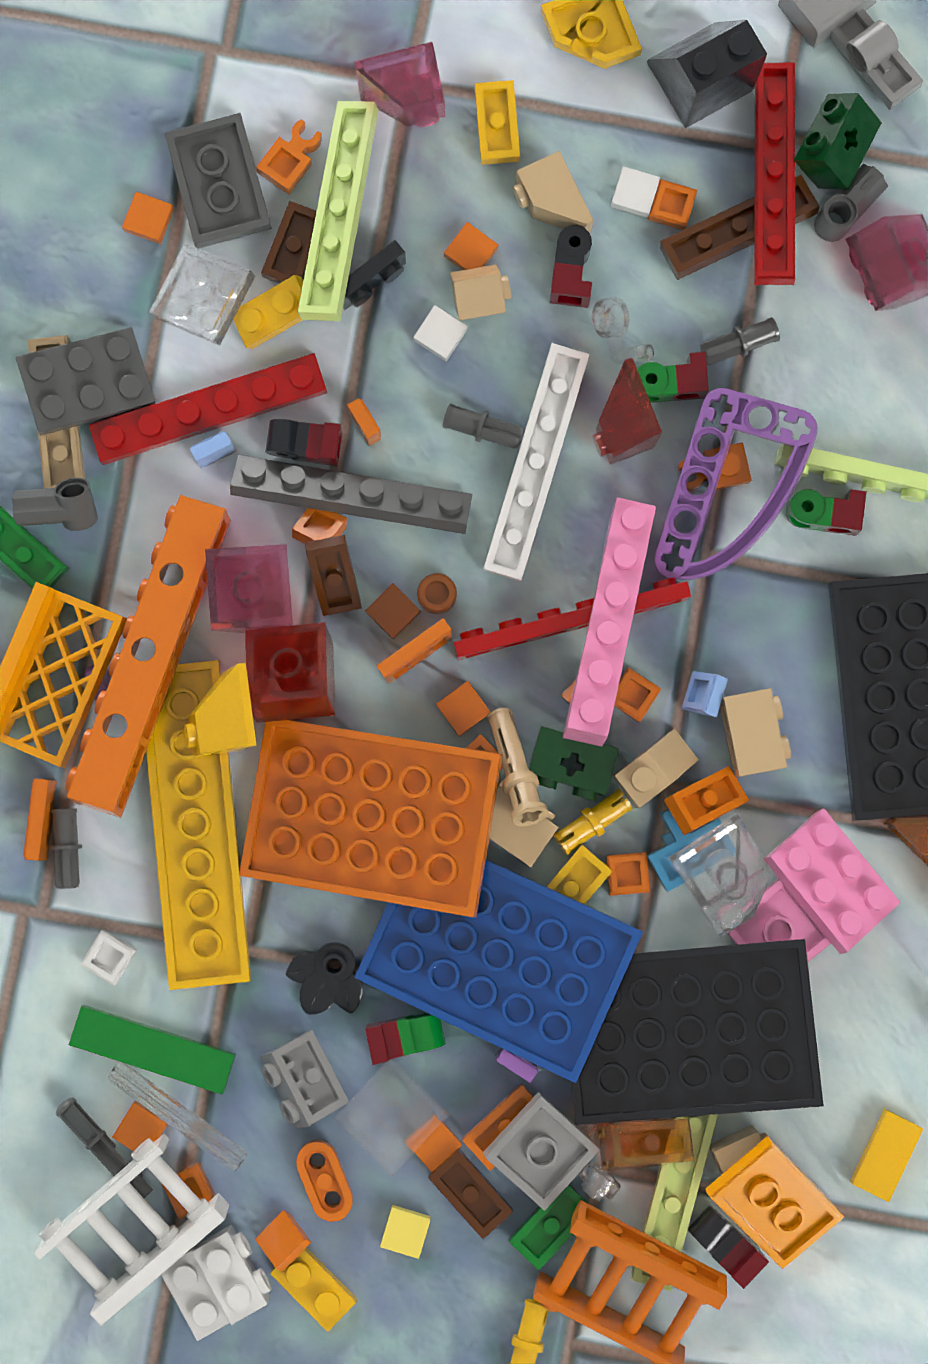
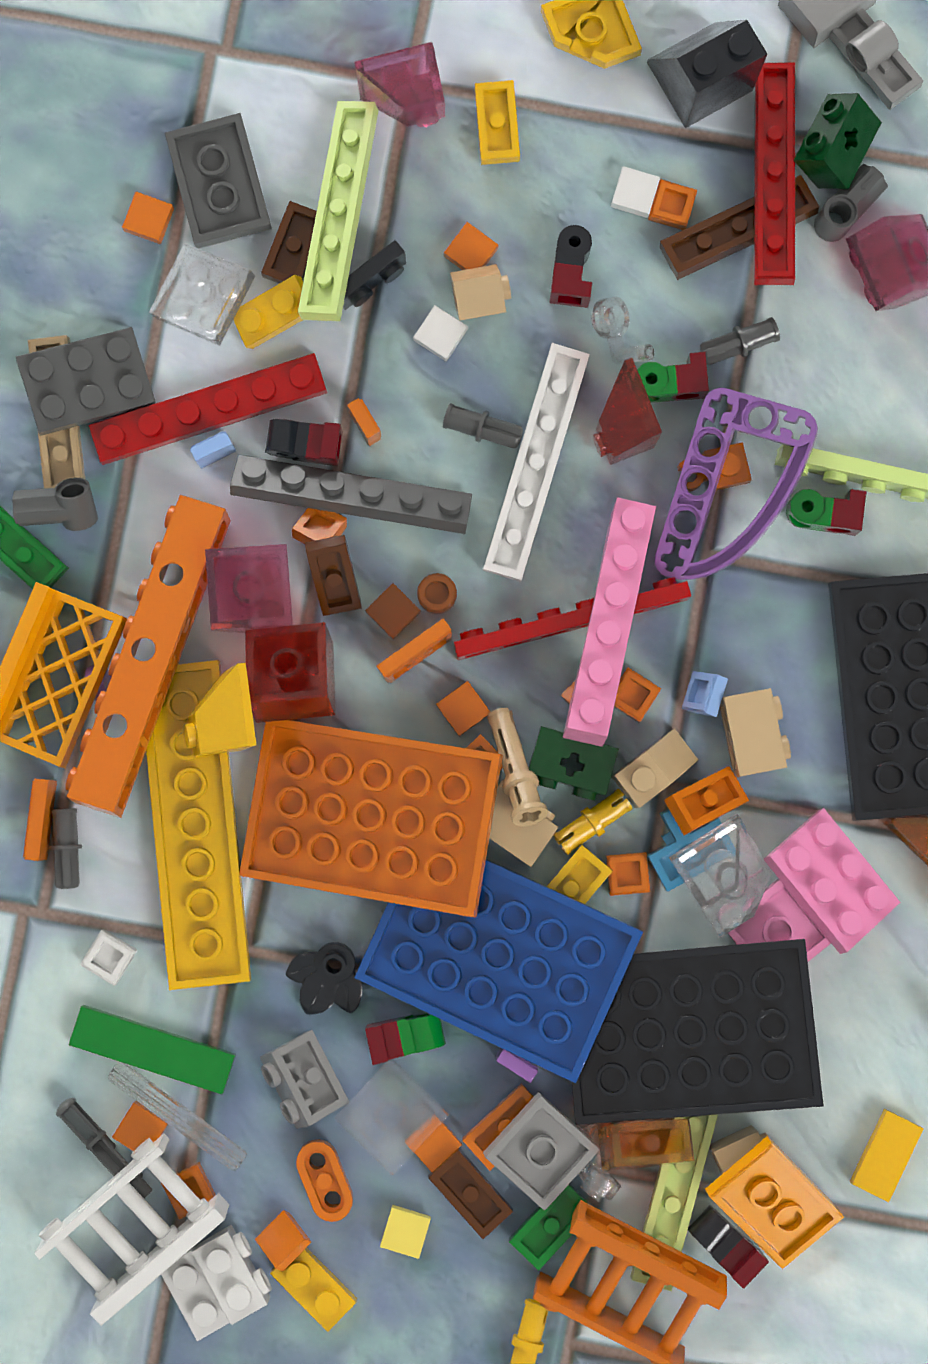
(288, 162): orange plate -> none
(551, 193): tan slope -> none

